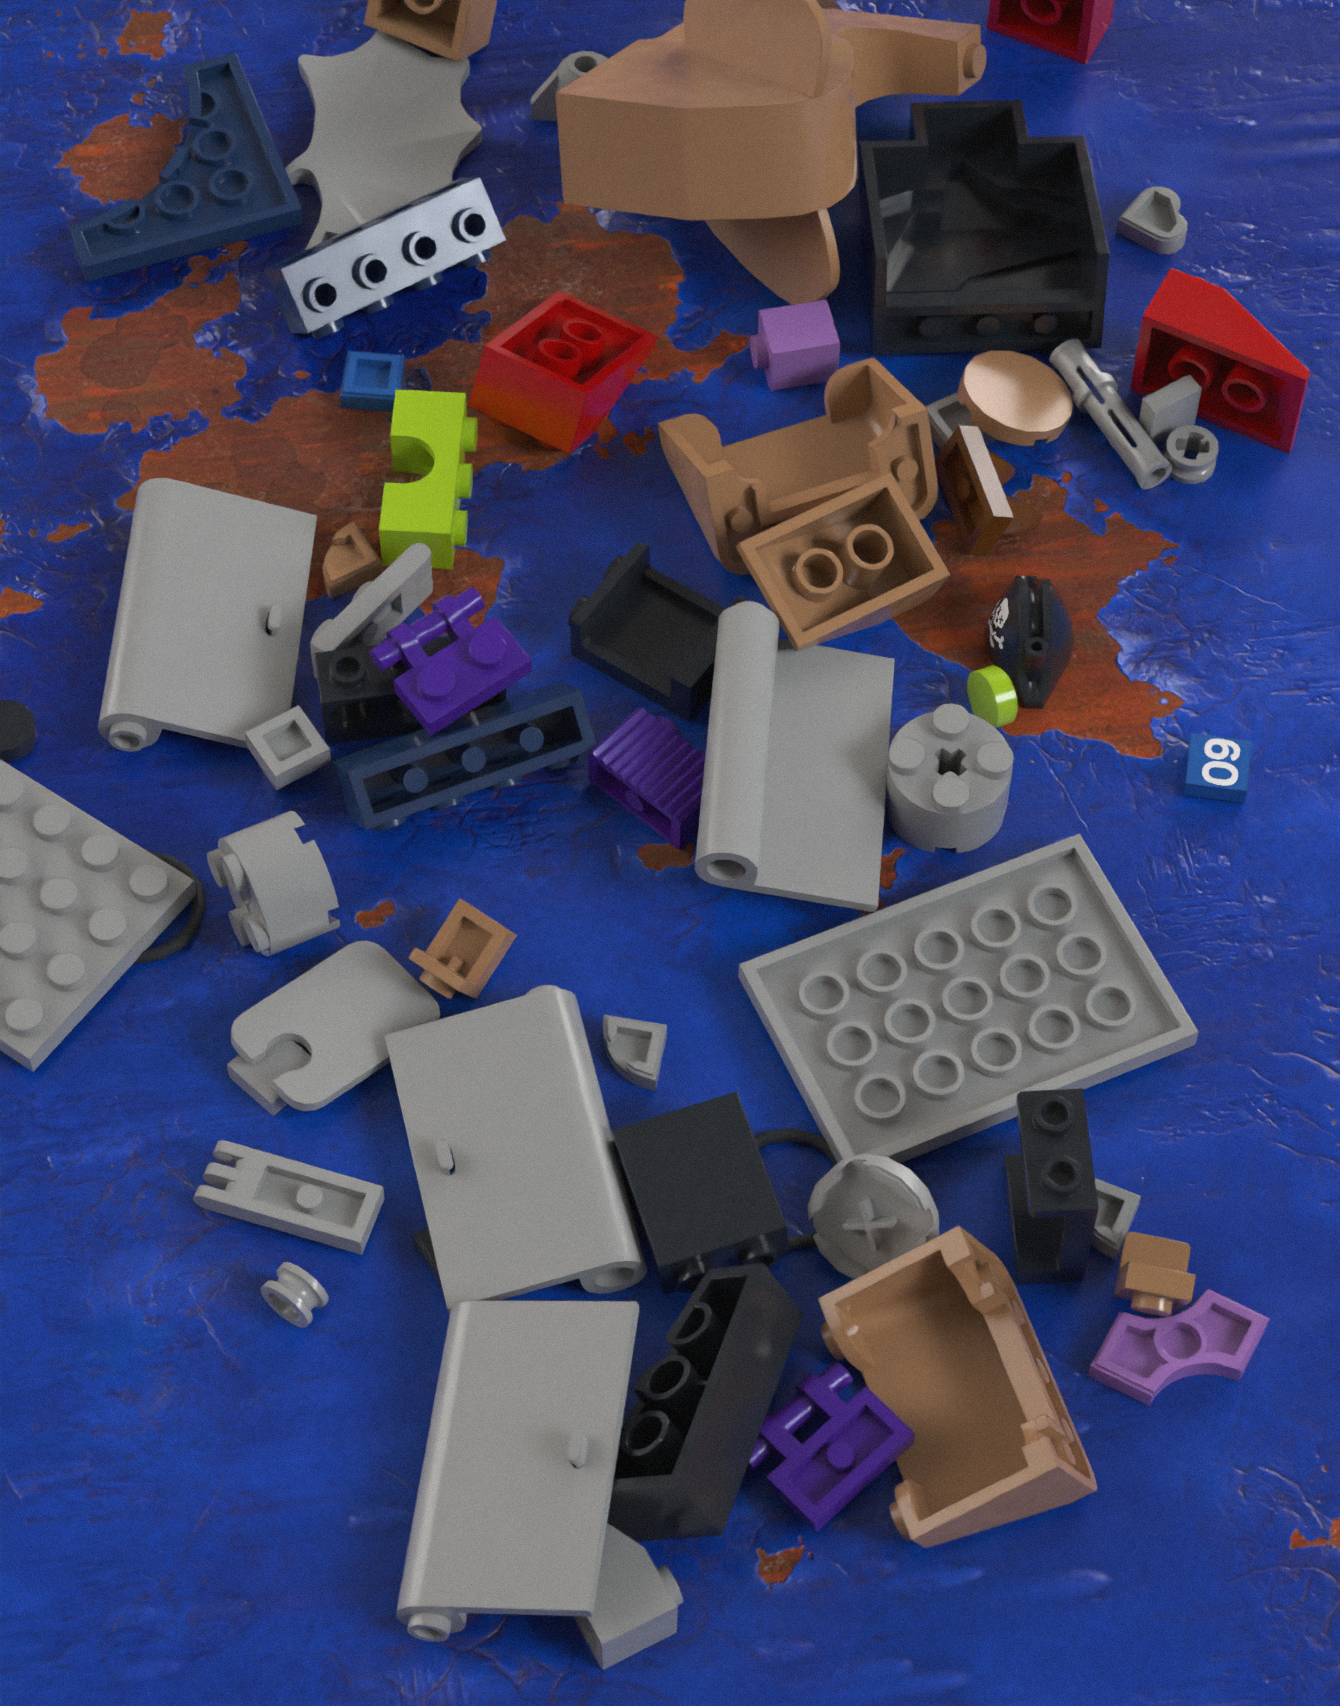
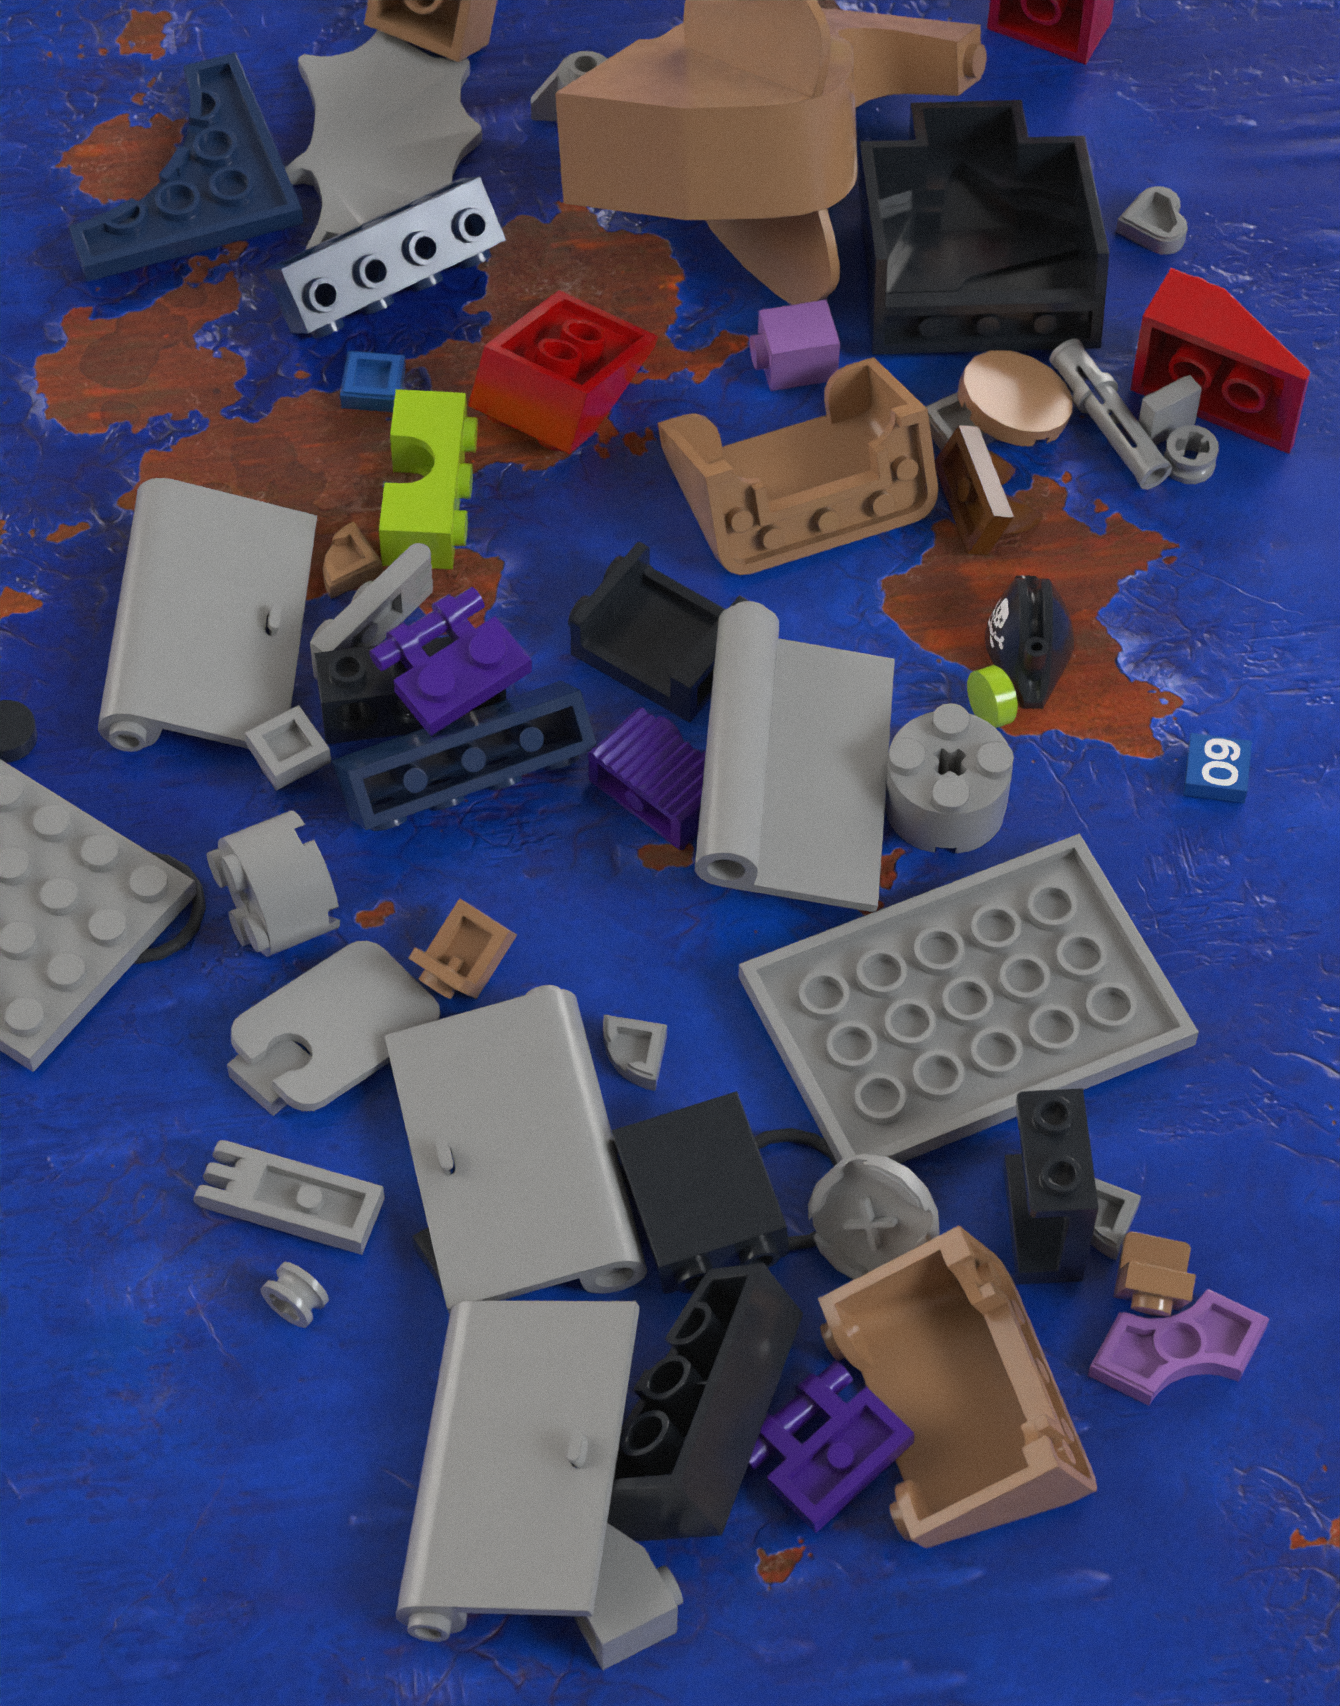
(845, 564): medium nougat slope -> none

